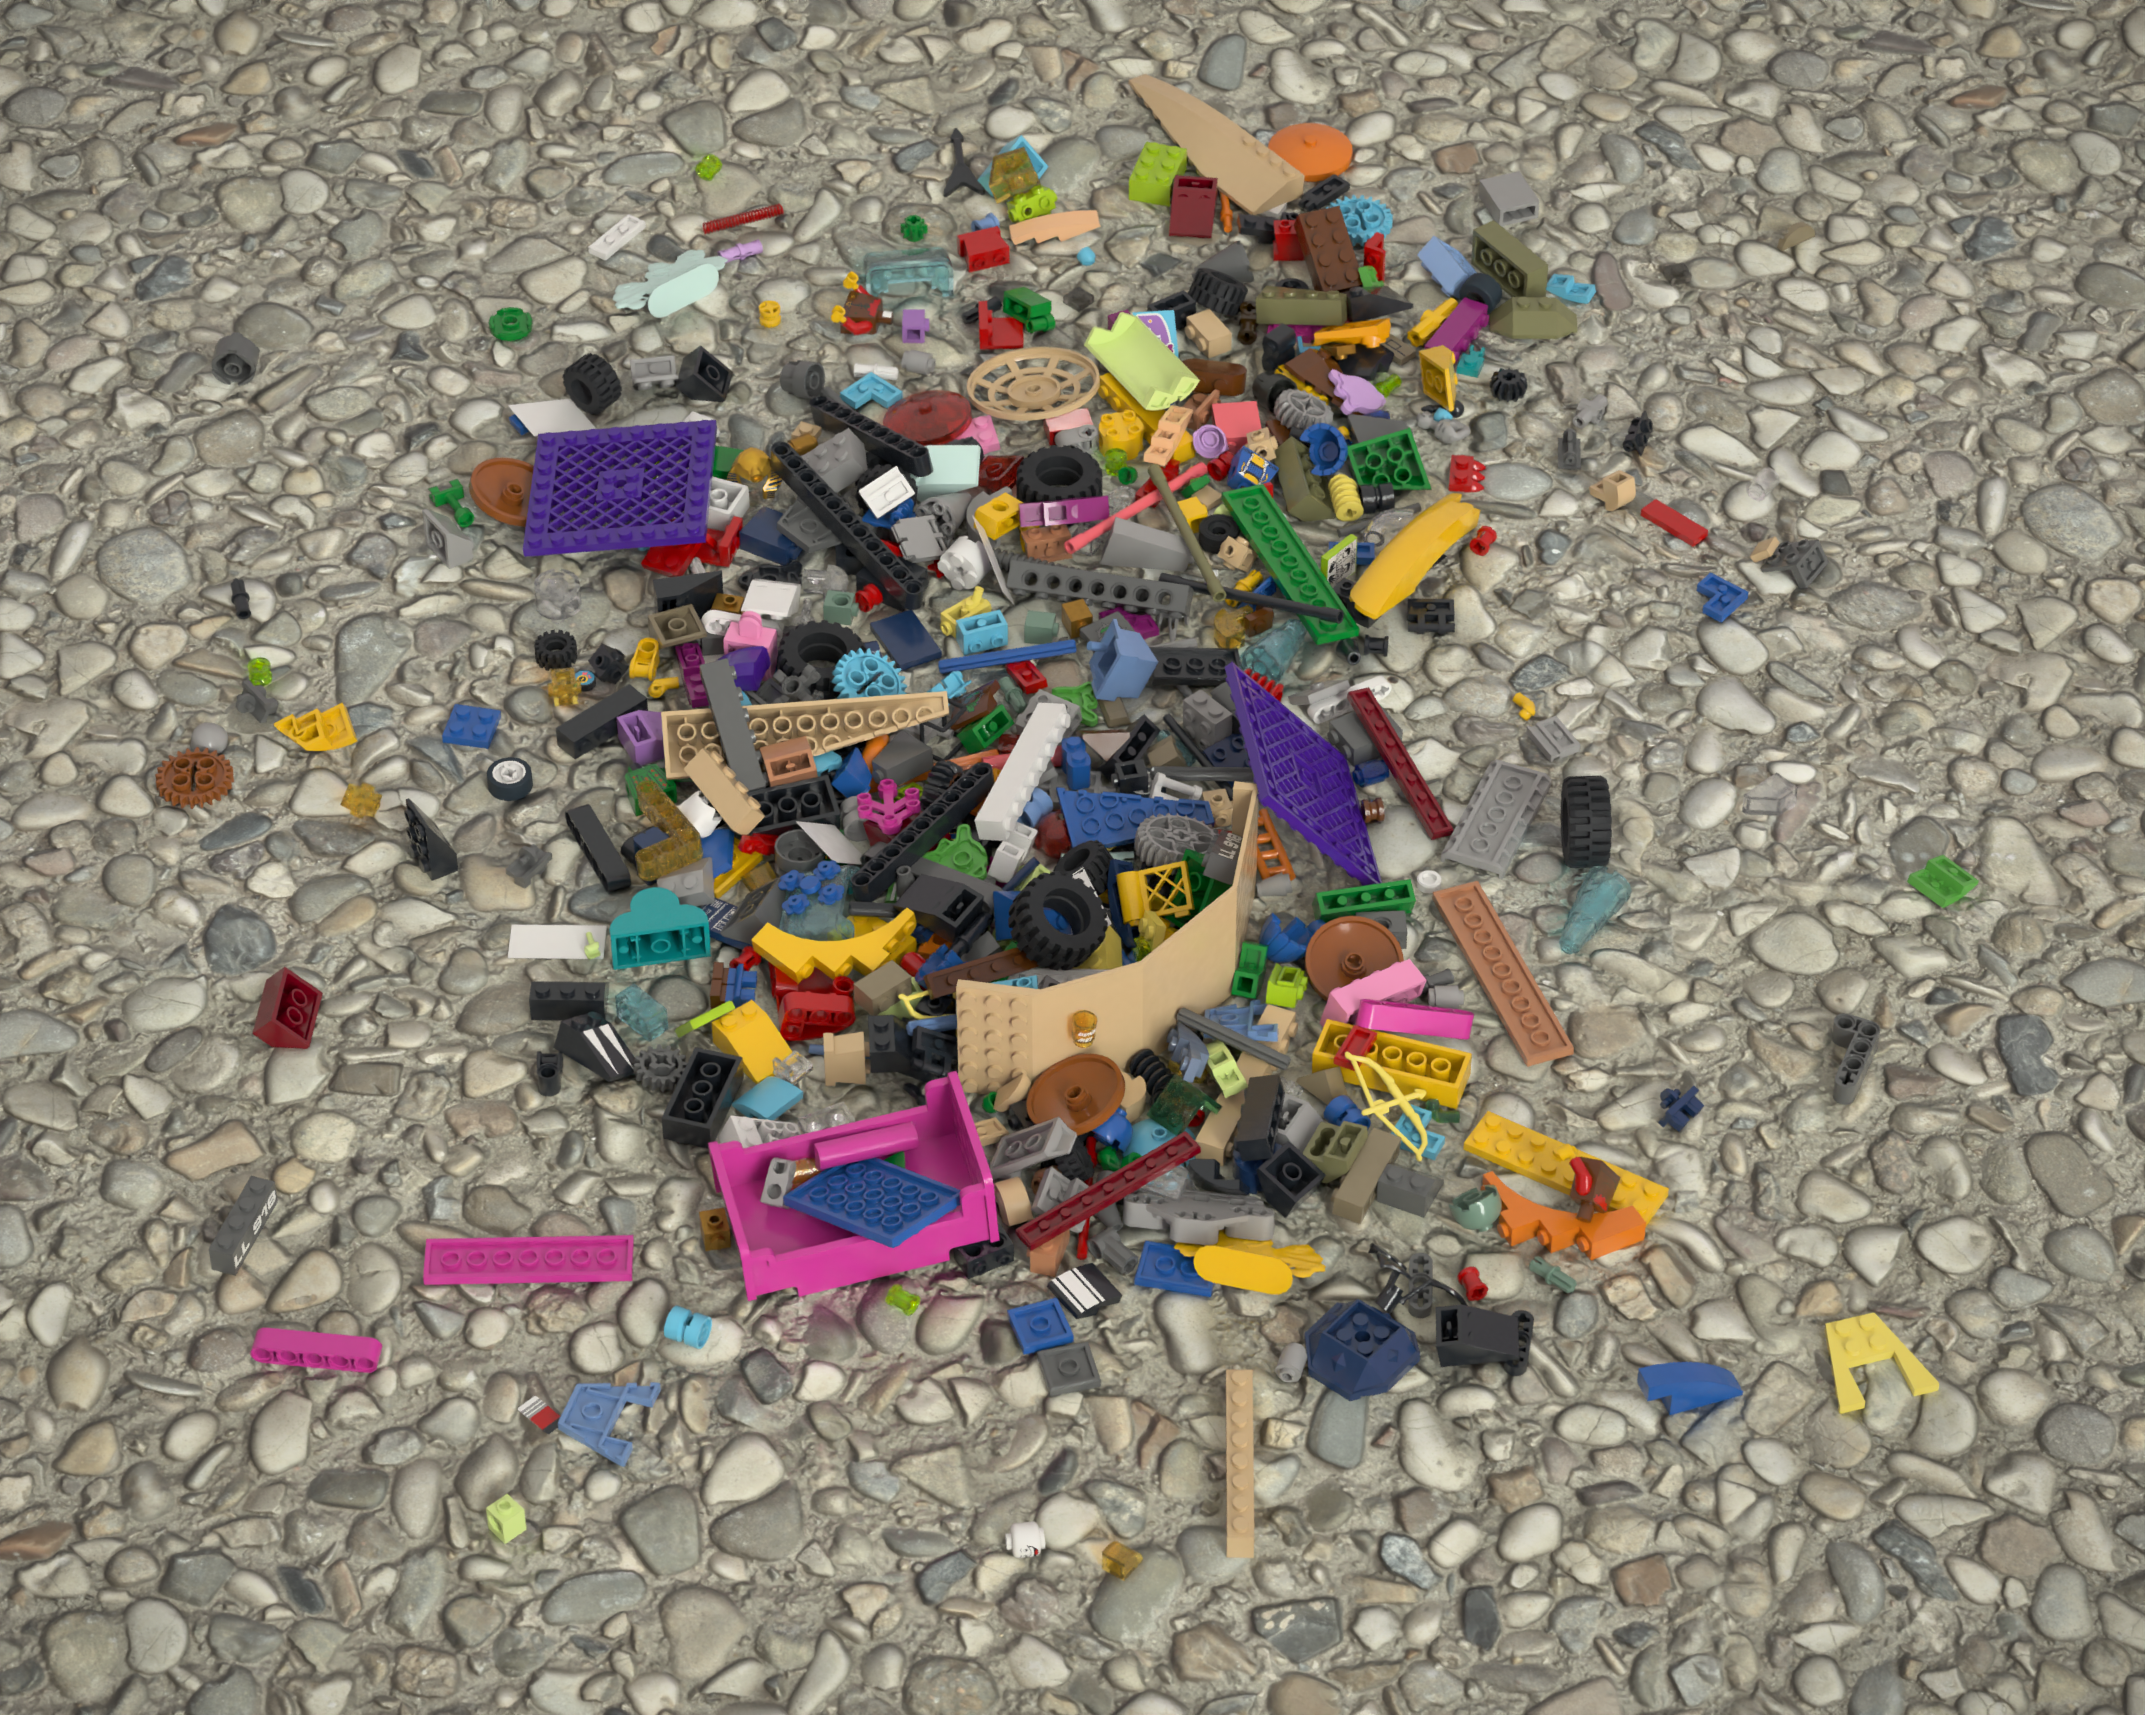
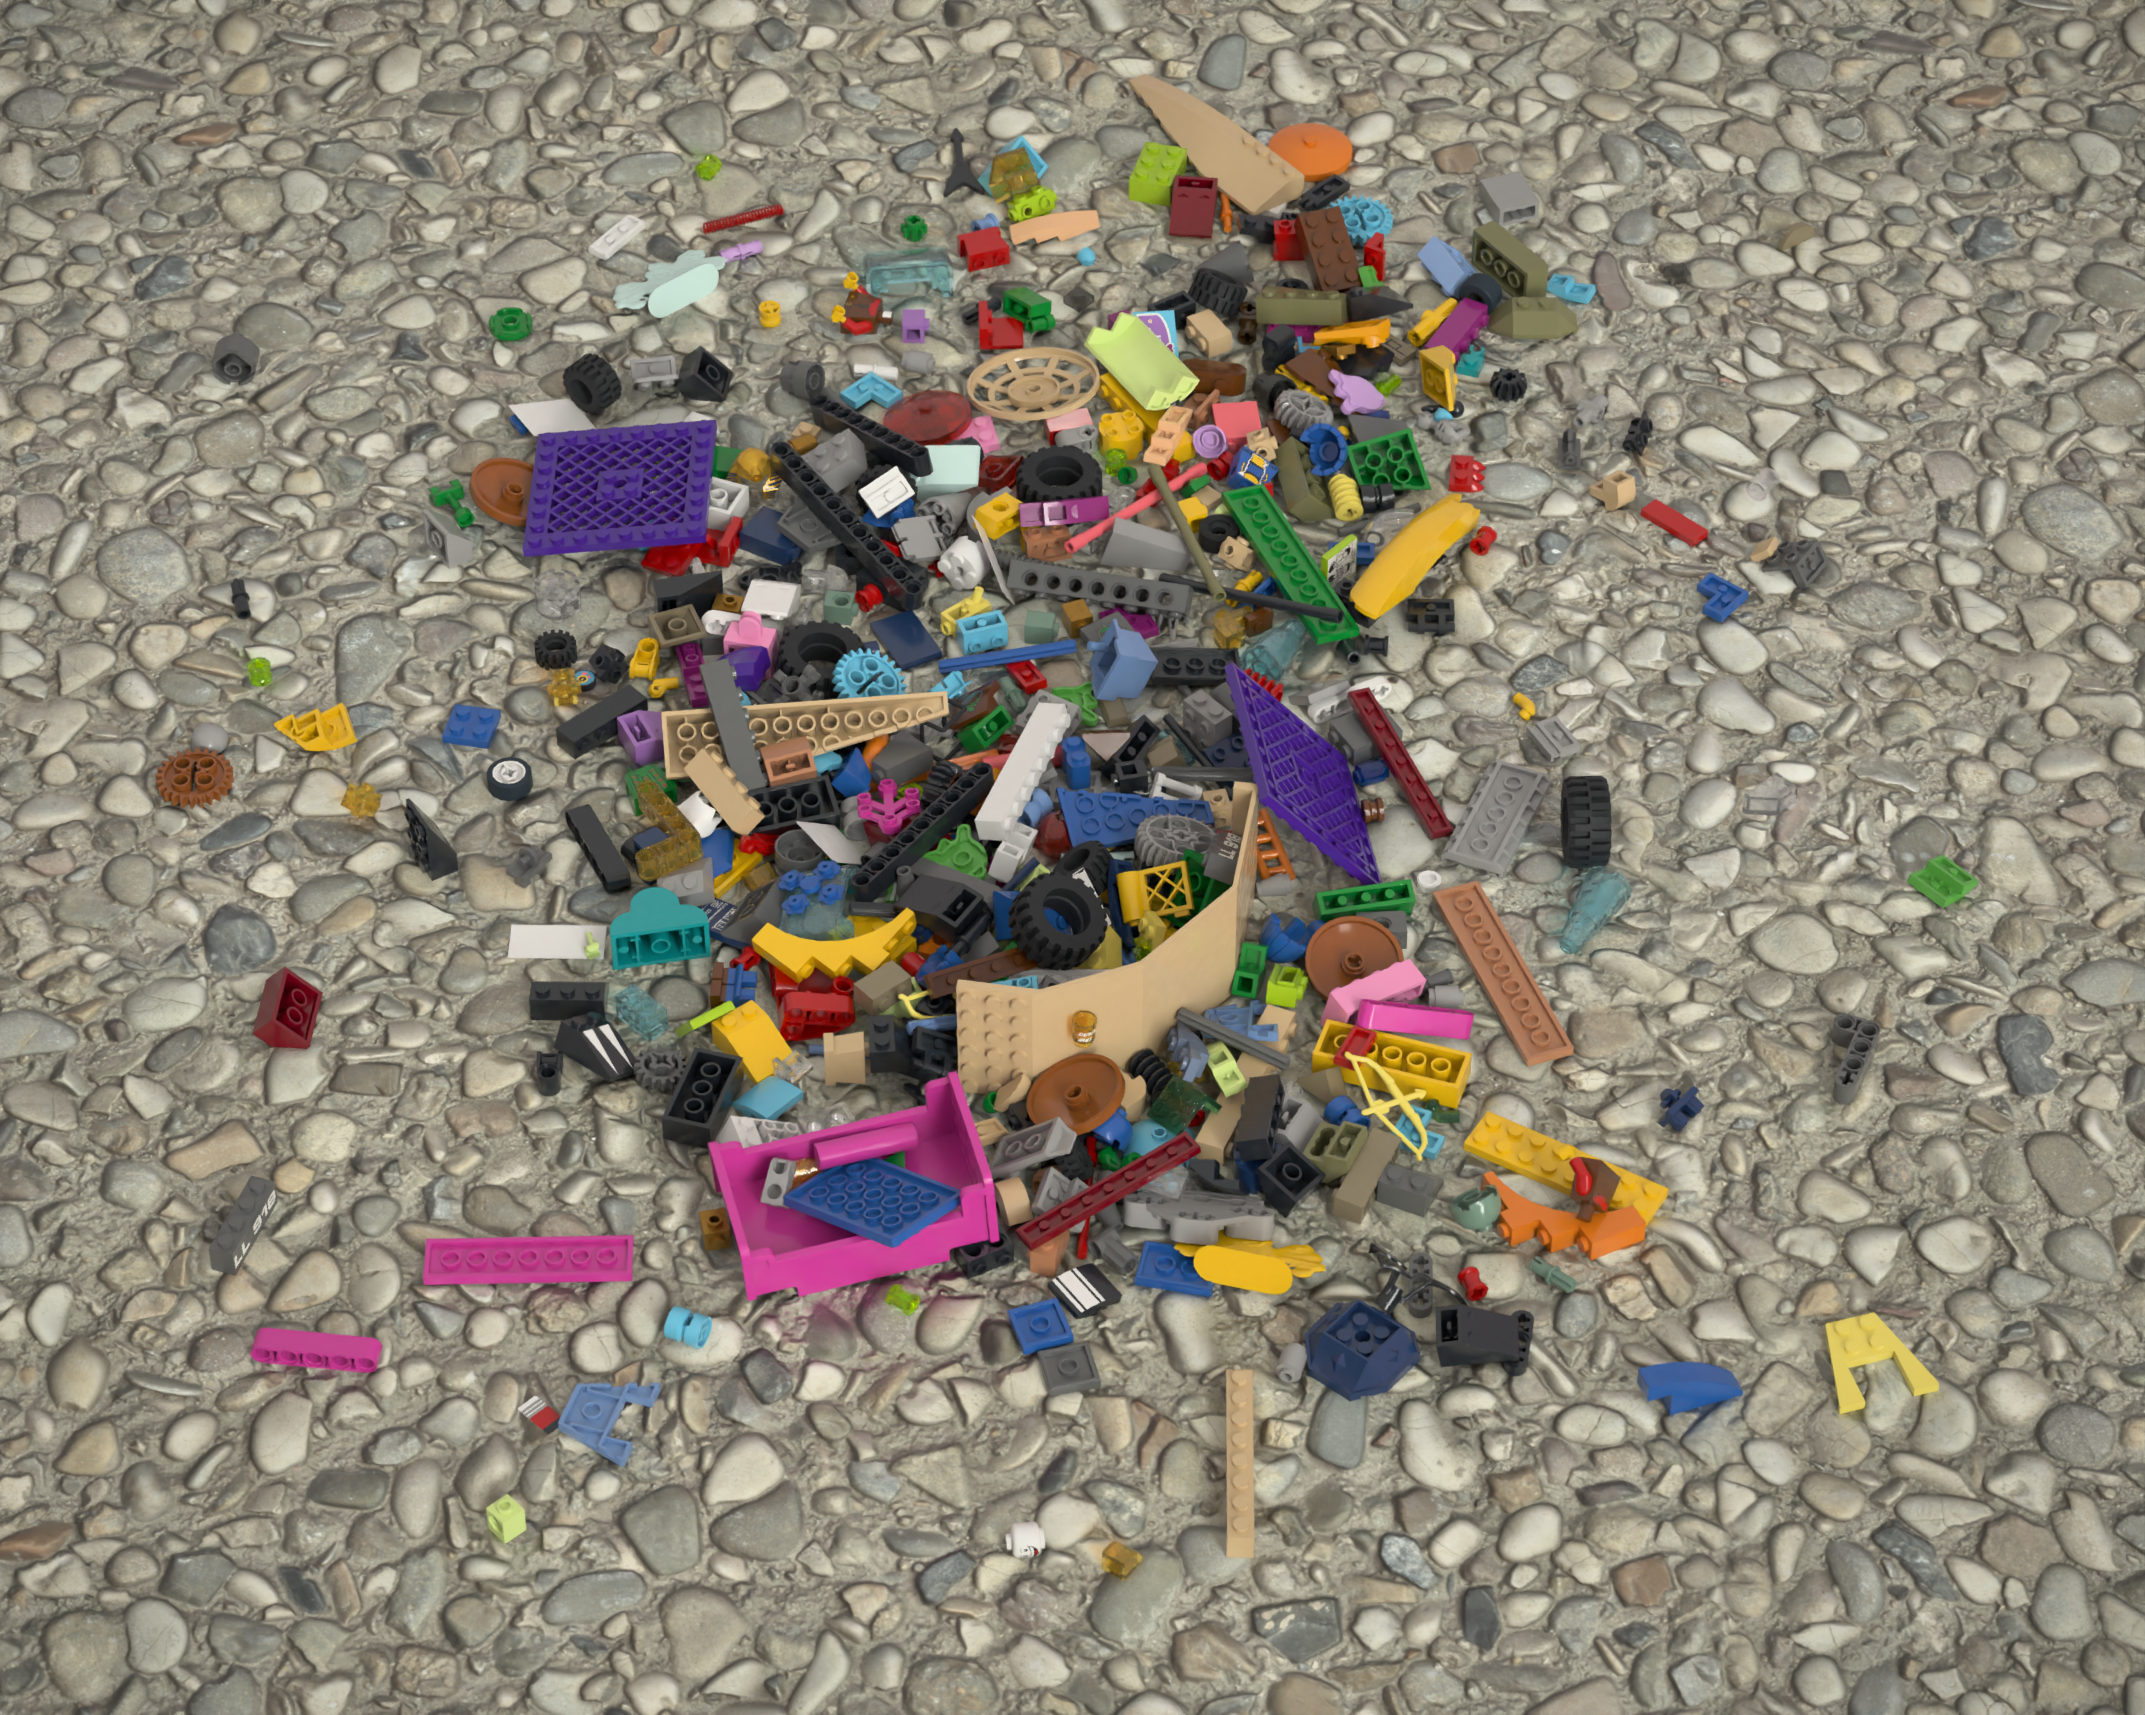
(254, 701): dark grey hips -> none

